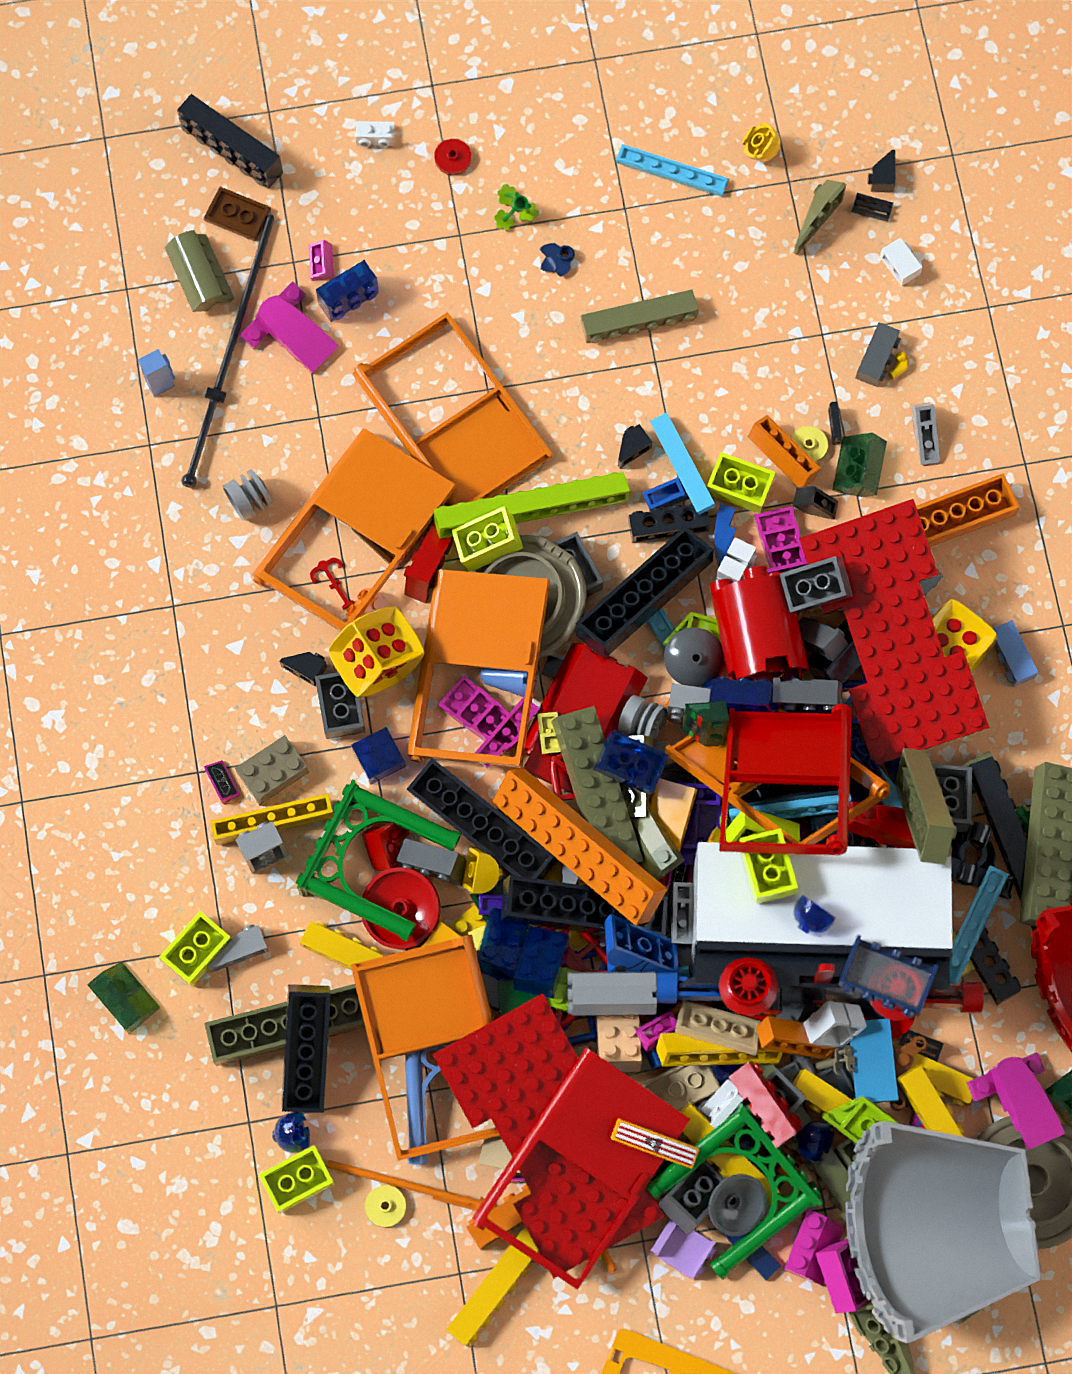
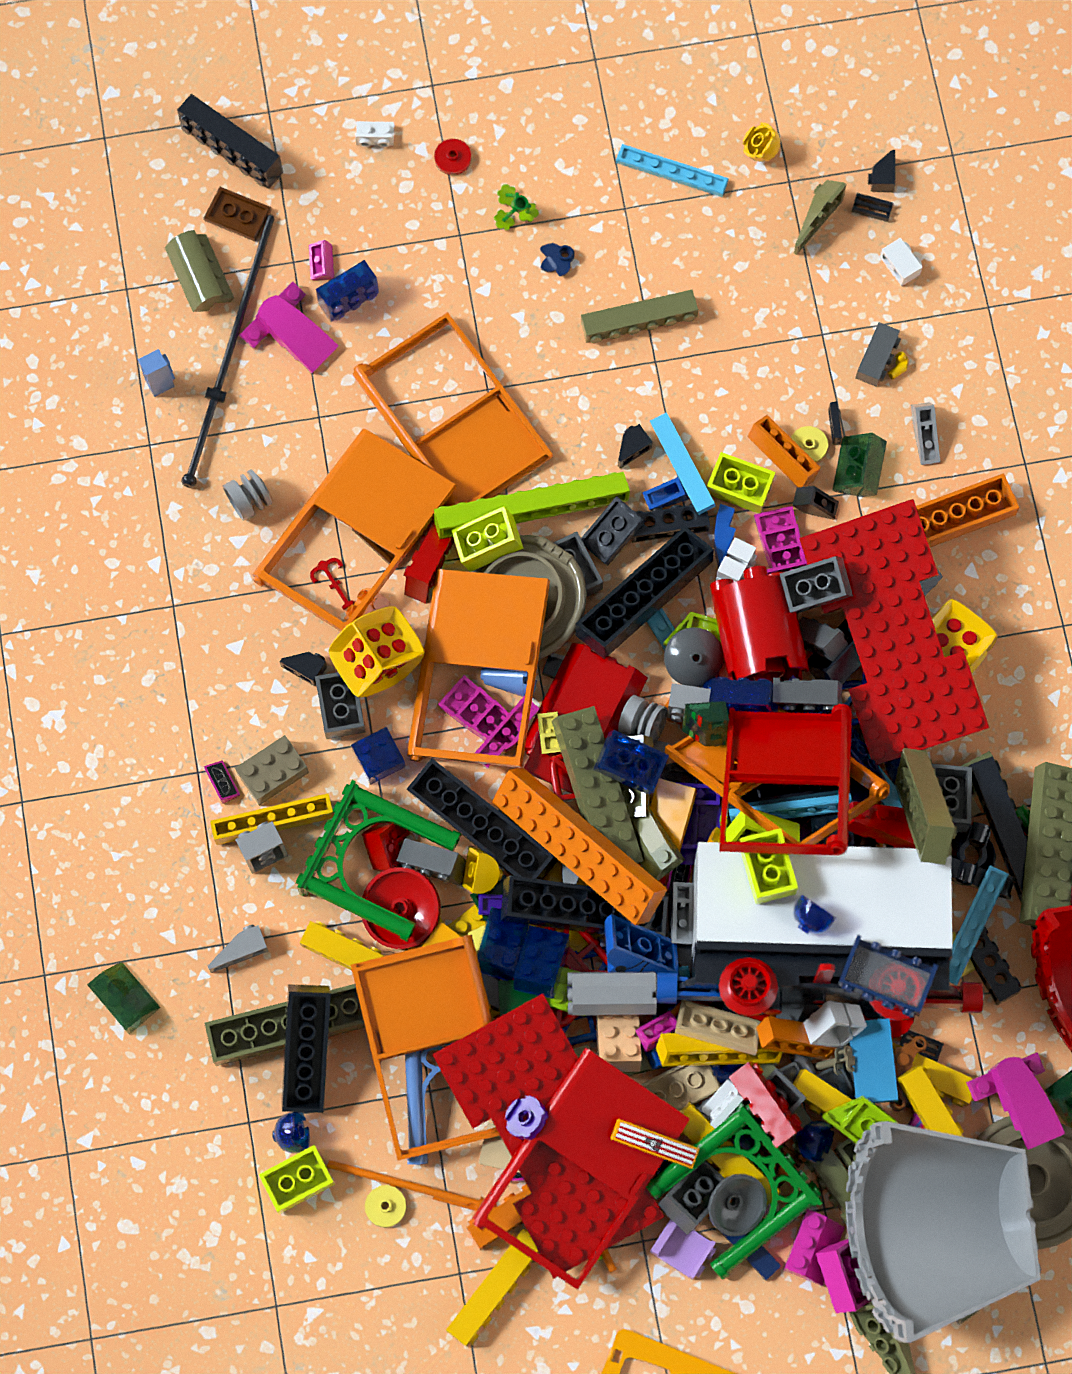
(195, 948): neon yellow brick -> none
(533, 1124): none -> plate
(612, 531): none -> black tile
(1014, 654): medium blue brick -> none

